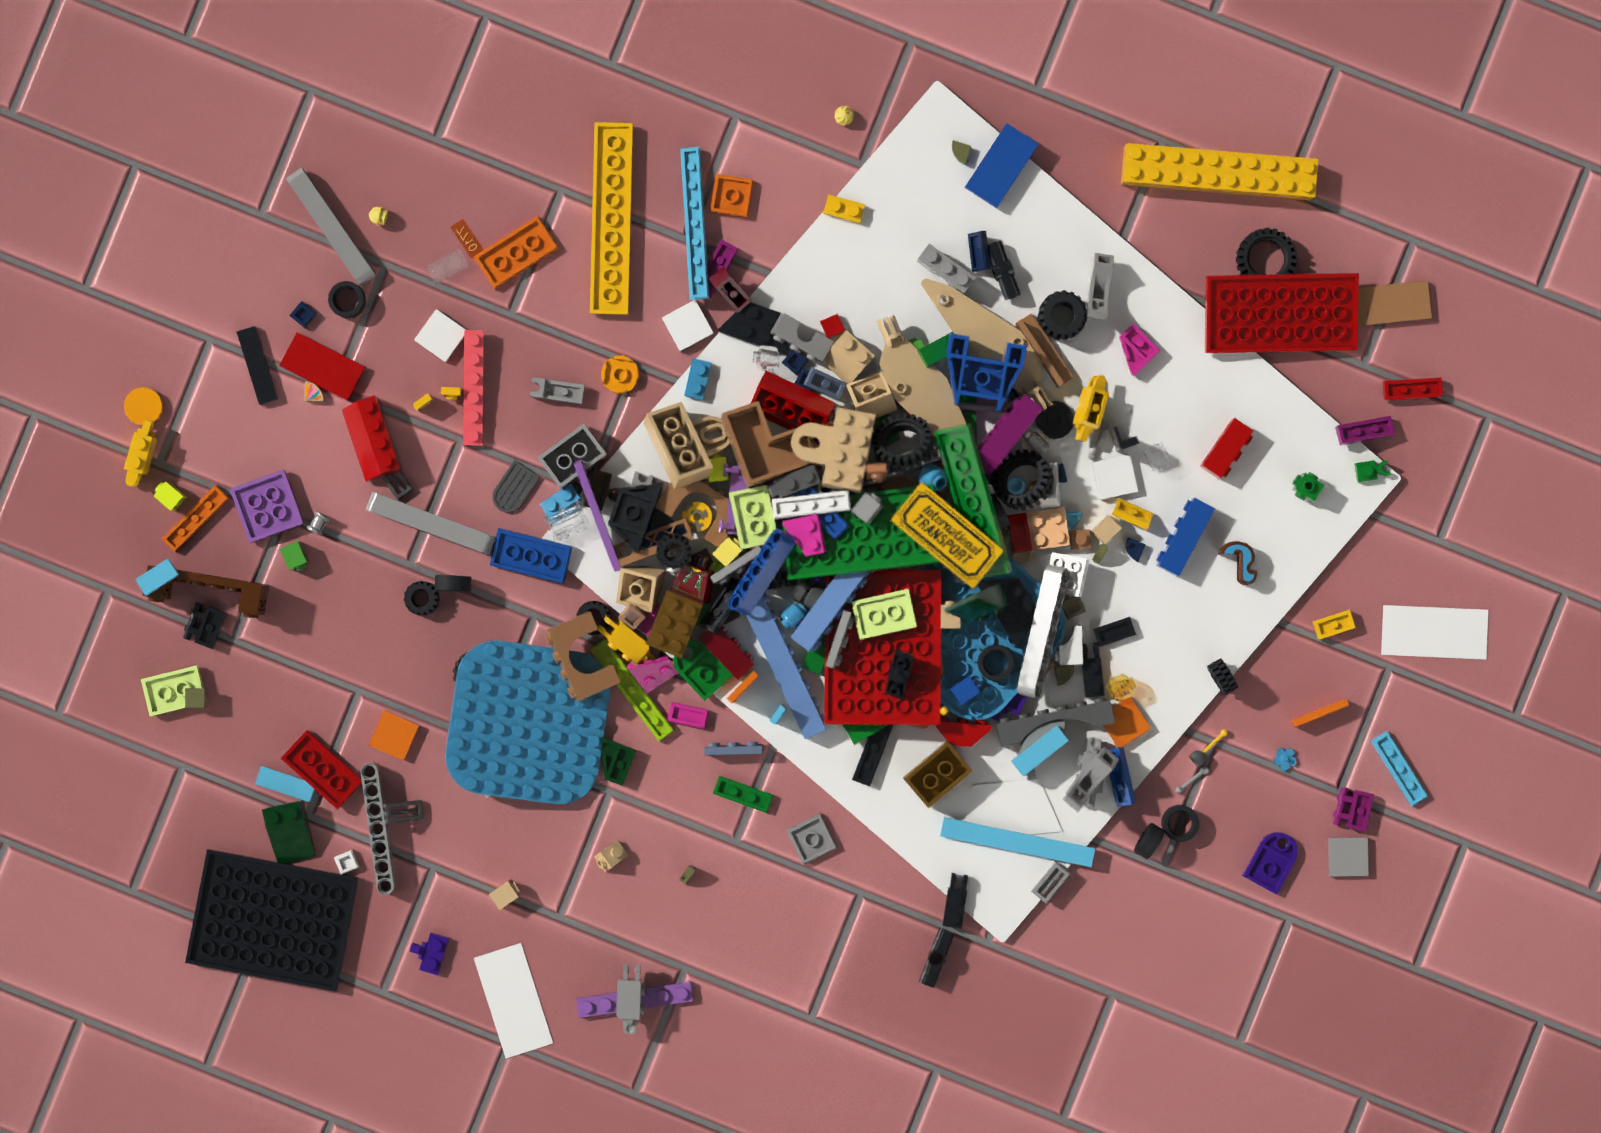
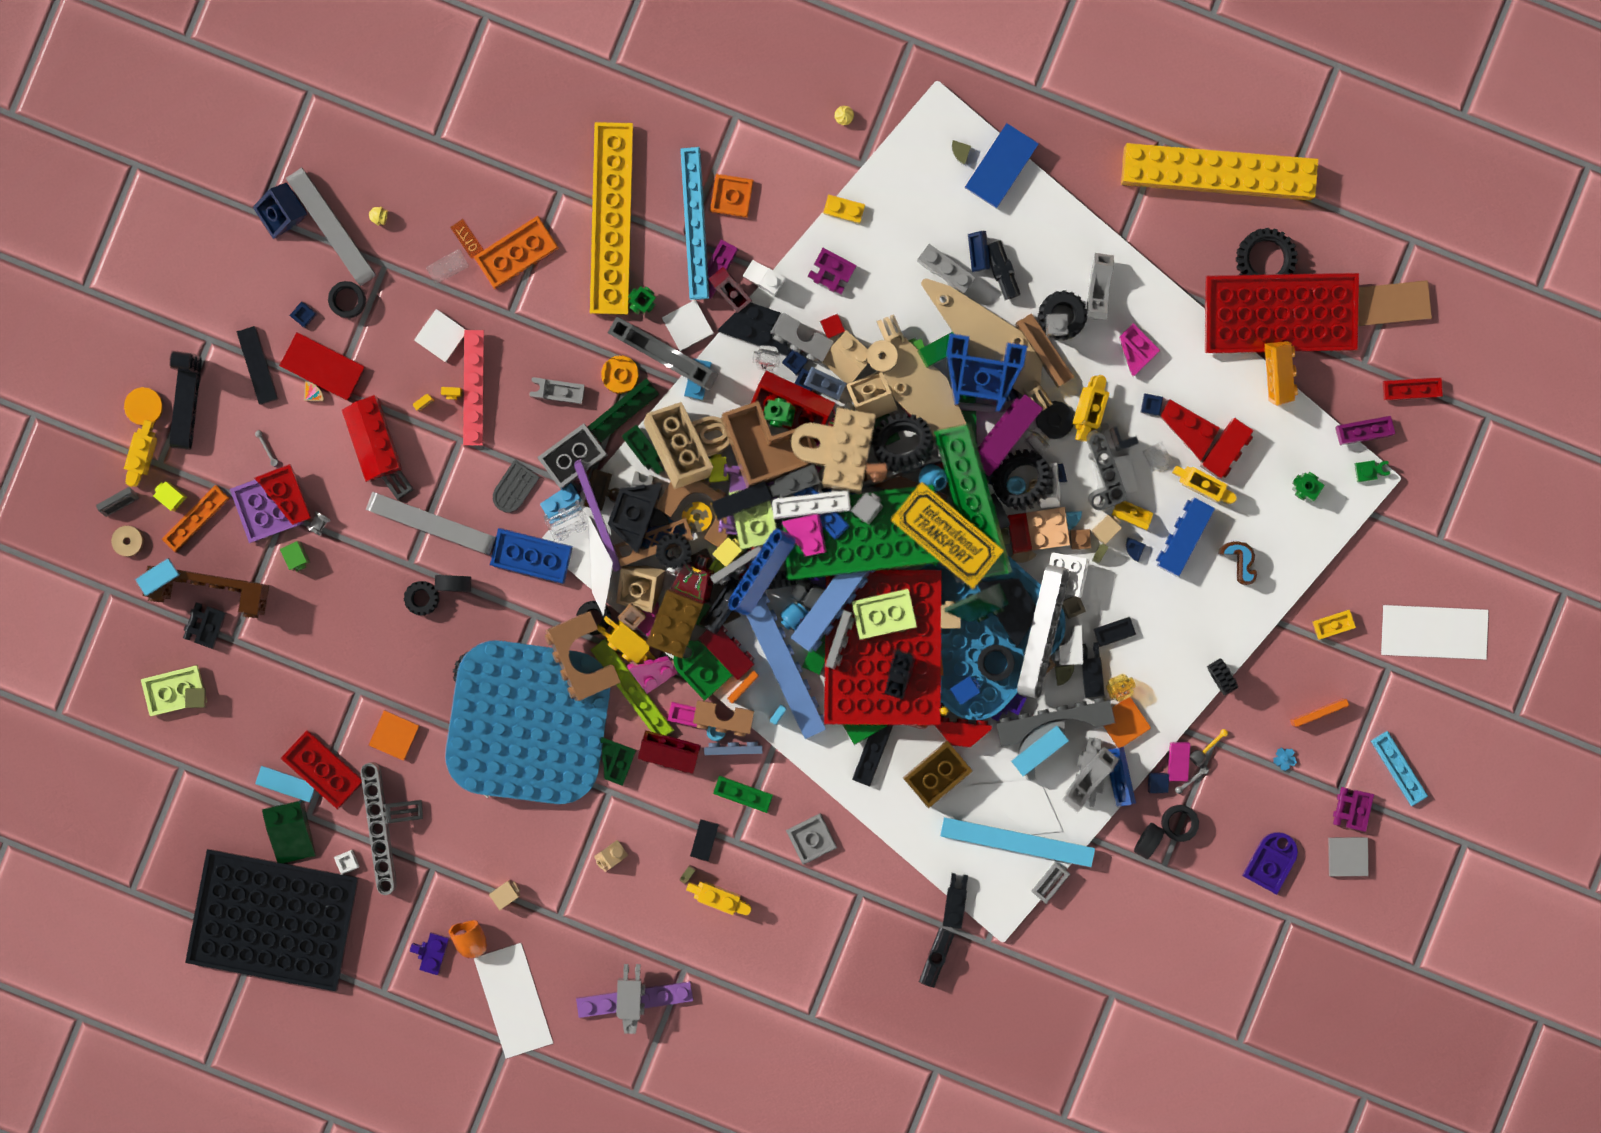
(117, 501): none -> dark grey tile
(119, 537): none -> tan piece
(185, 399): none -> black beam
(274, 462): none -> light grey hinge
(279, 210): none -> dark blue slope
(286, 493): none -> red wing
(472, 942): none -> orange piece
(600, 567): none -> white sticker
(623, 410): none -> dark green fence
(643, 449): none -> dark green hinge
(645, 293): none -> green brick
(663, 353): none -> dark grey arch
(669, 752): none -> dark red brick
(704, 840): none -> black tile
(706, 716): none -> medium nougat arch
(714, 735): none -> medium azure tile
(719, 898): none -> yellow hinge
(741, 501): none -> black tile
(764, 278): none -> white arch
(779, 413): none -> green brick
(834, 265): none -> magenta plate
(882, 347): none -> tan piece
(1056, 325): none -> light grey brick
(1103, 468): none -> dark grey beam
(1151, 404): none -> dark blue tile
(1158, 782): none -> dark blue tile
(1179, 761): none -> dark pink tile
(1190, 428): none -> red wing
(1204, 484): none -> yellow hinge
(1280, 372): none -> light orange slope

